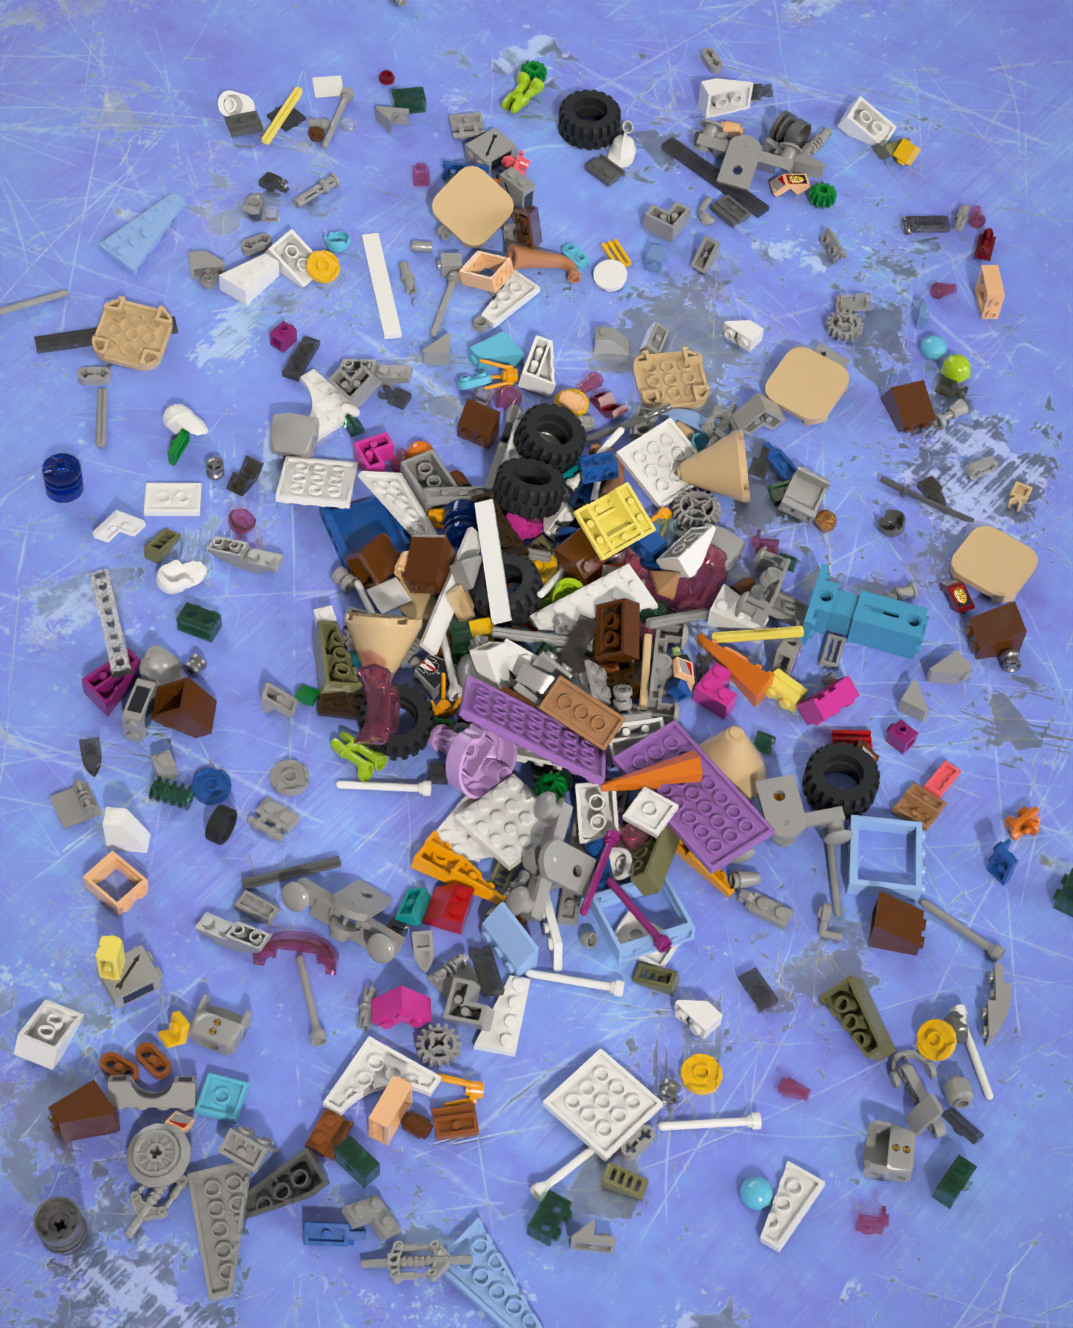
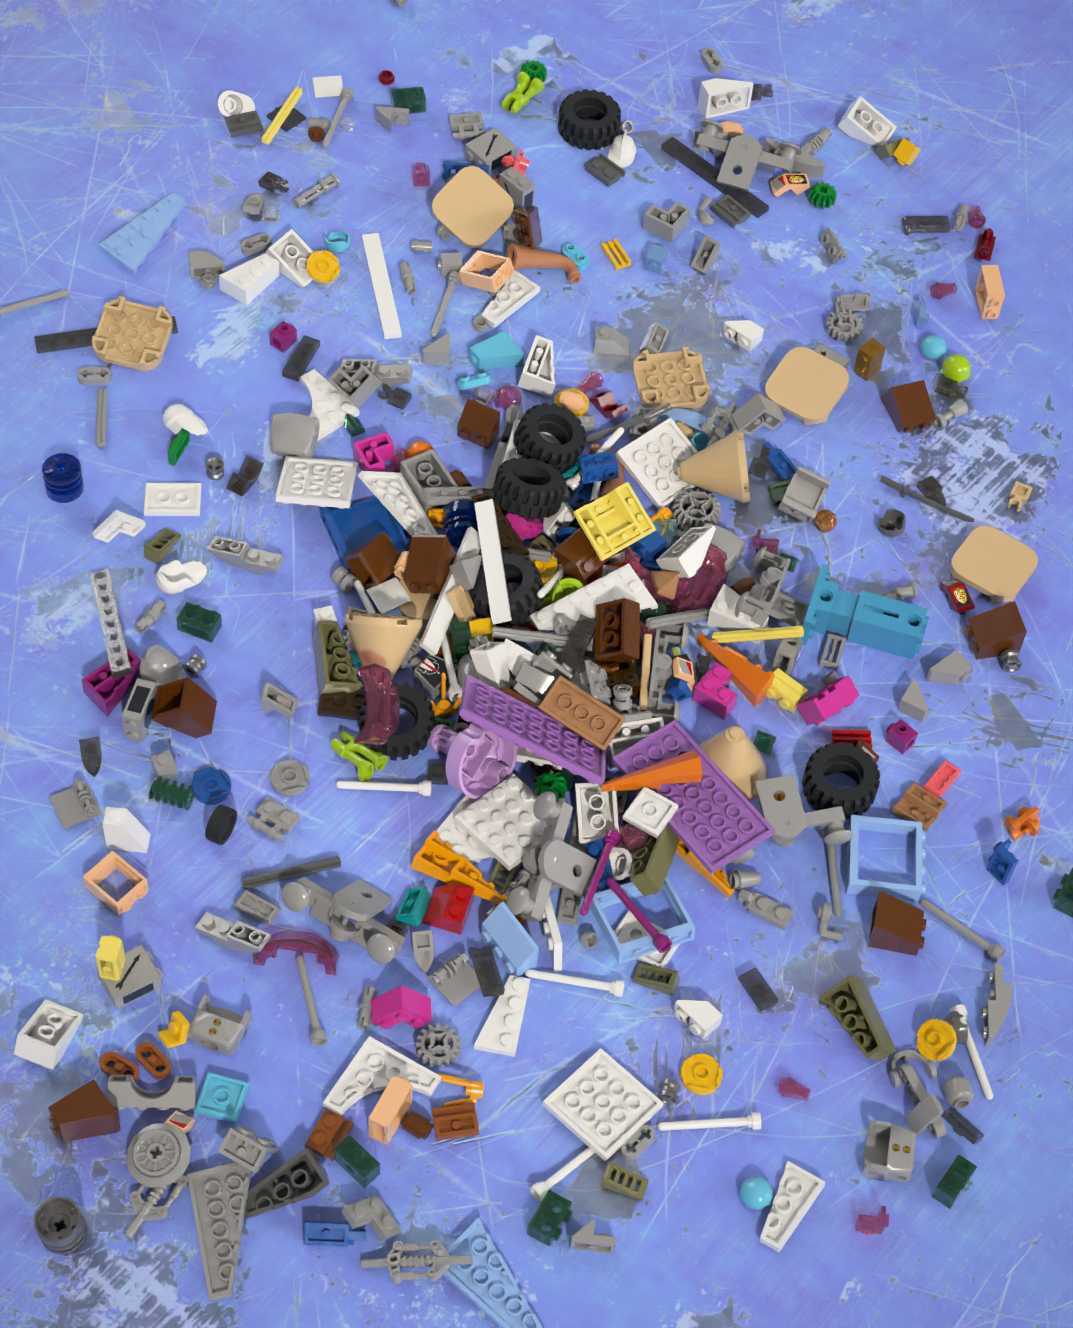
(150, 617): none -> light grey pin
(241, 521): clear pink hair -> none
(307, 695): green slope -> none
(463, 1006): light grey brick -> none
(508, 375): light orange plant -> none
(610, 275): white tile -> none
(790, 129): flat silver wheel -> none
(869, 359): none -> pearl gold brick
(981, 467): light grey beam -> none

